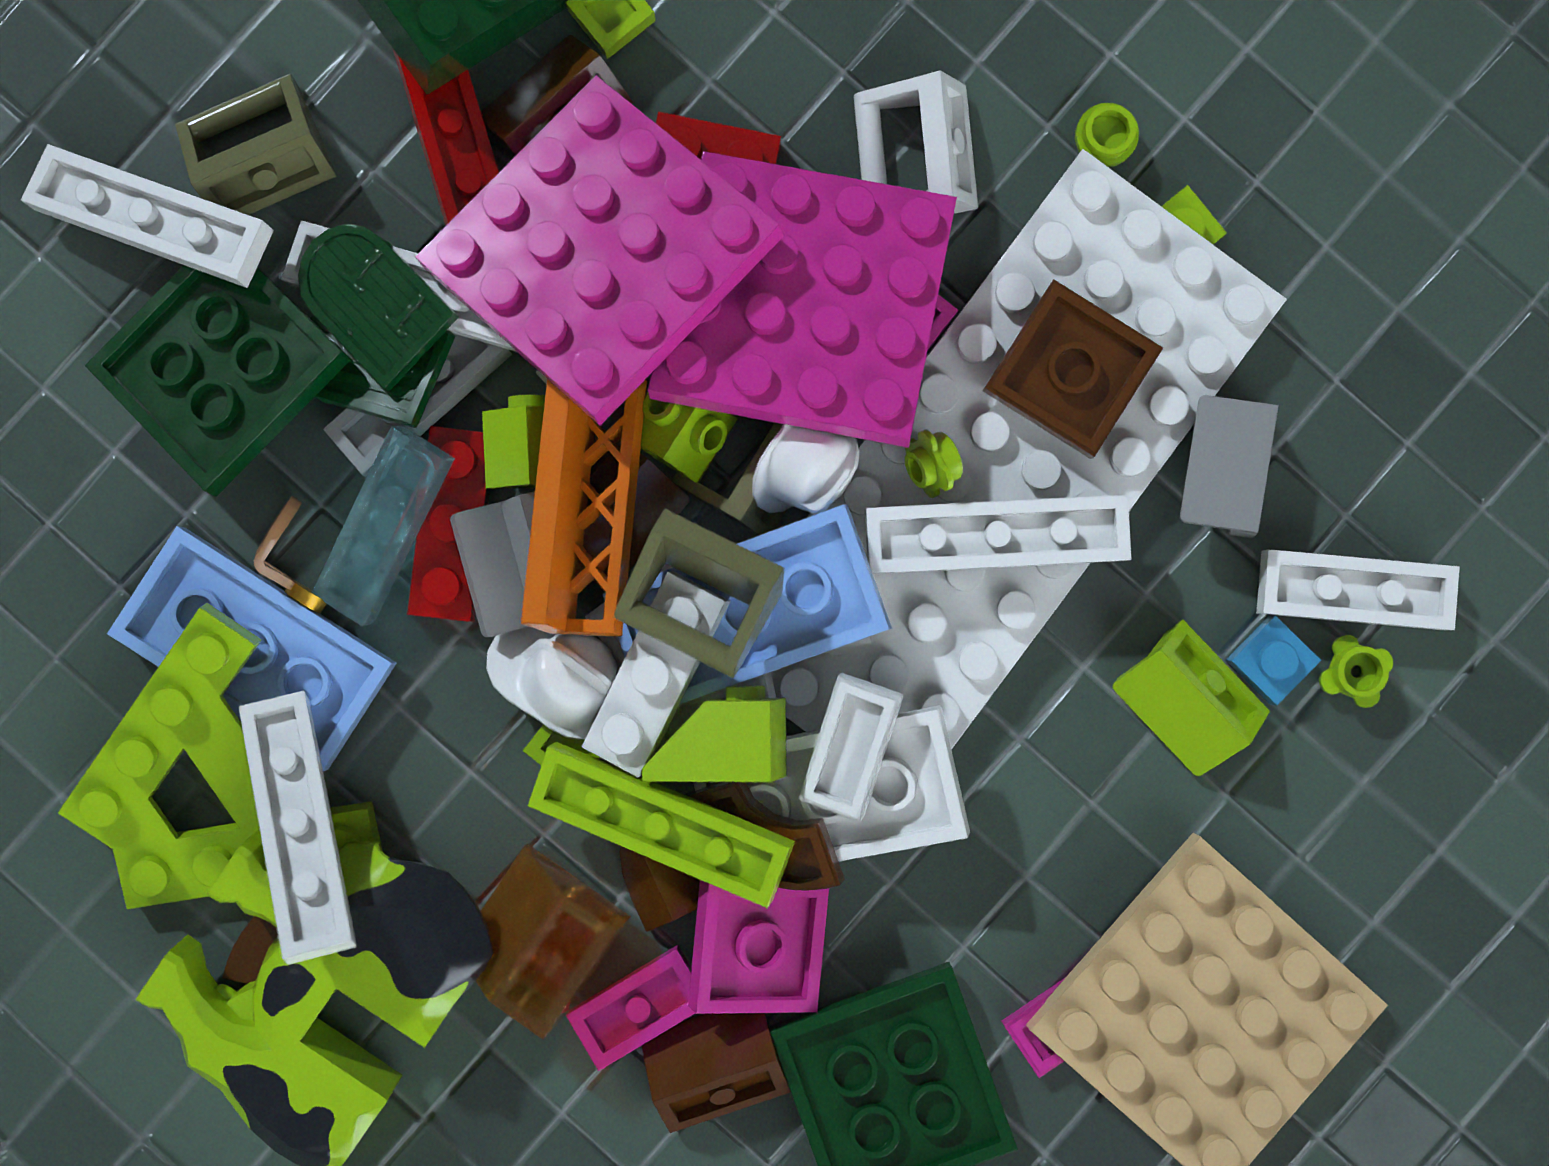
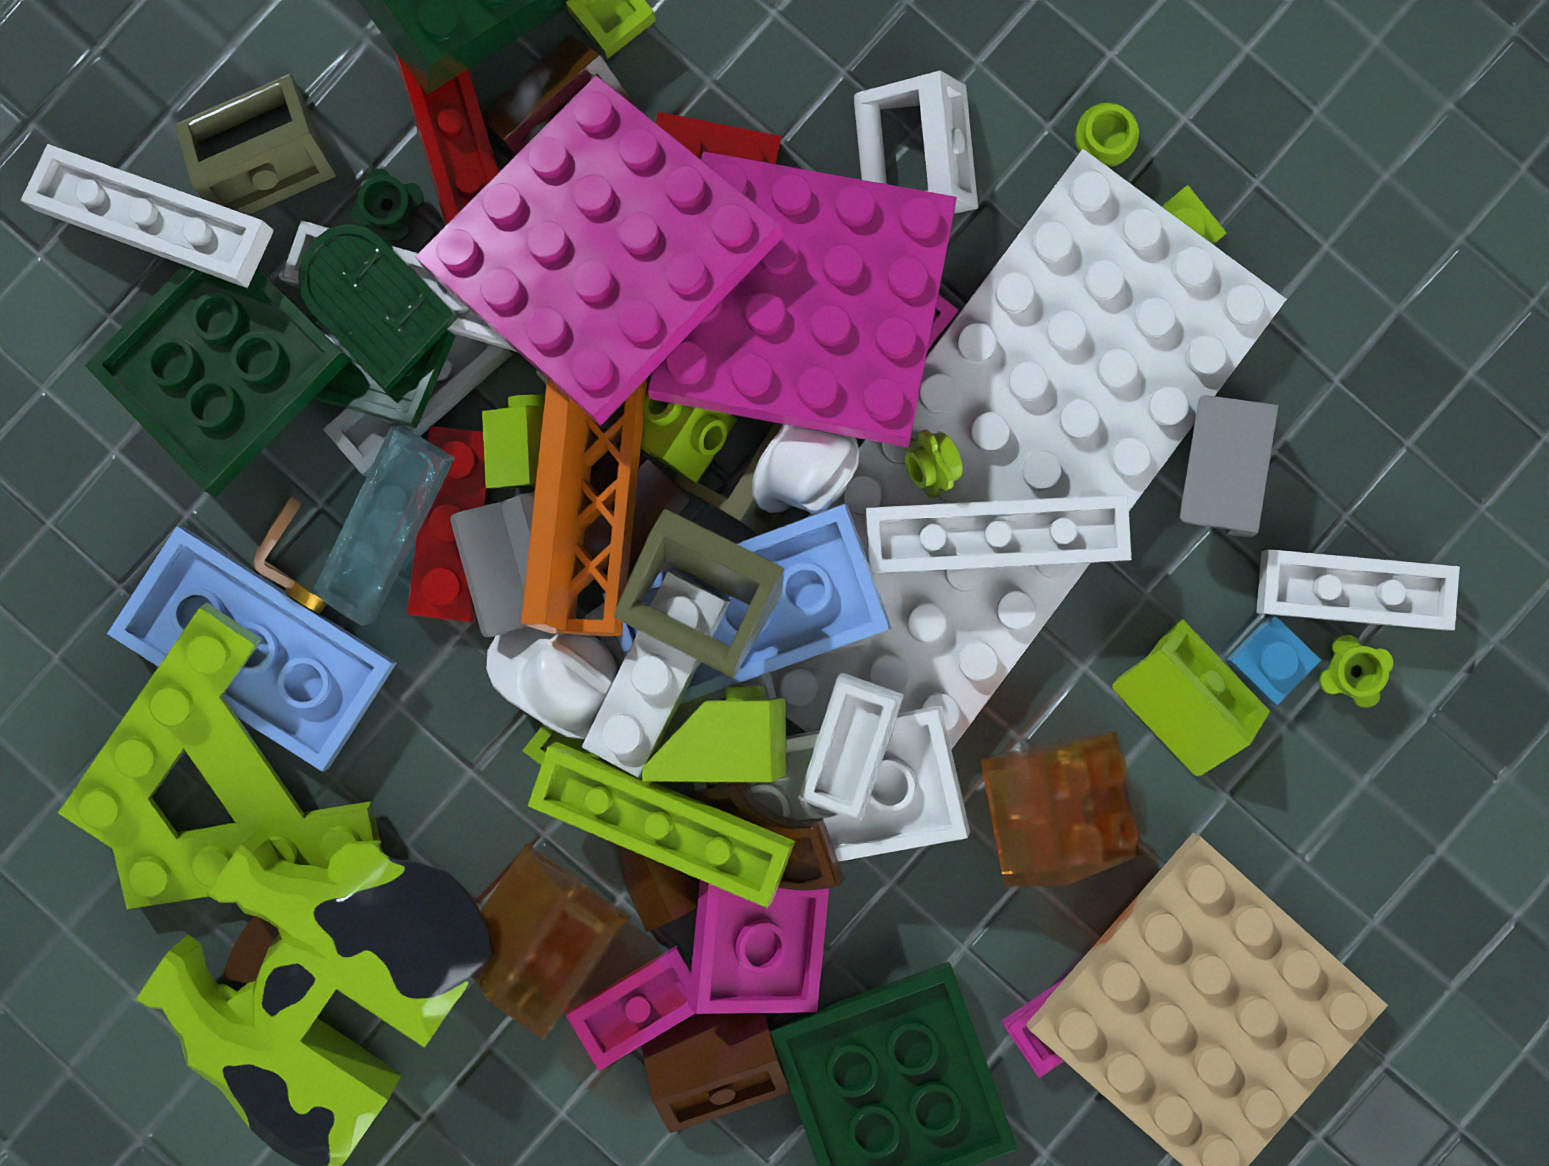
(296, 828): white plate -> none
(374, 191): none -> dark green plate
(1060, 810): none -> clear orange slope
(1072, 369): reddish brown tile -> none

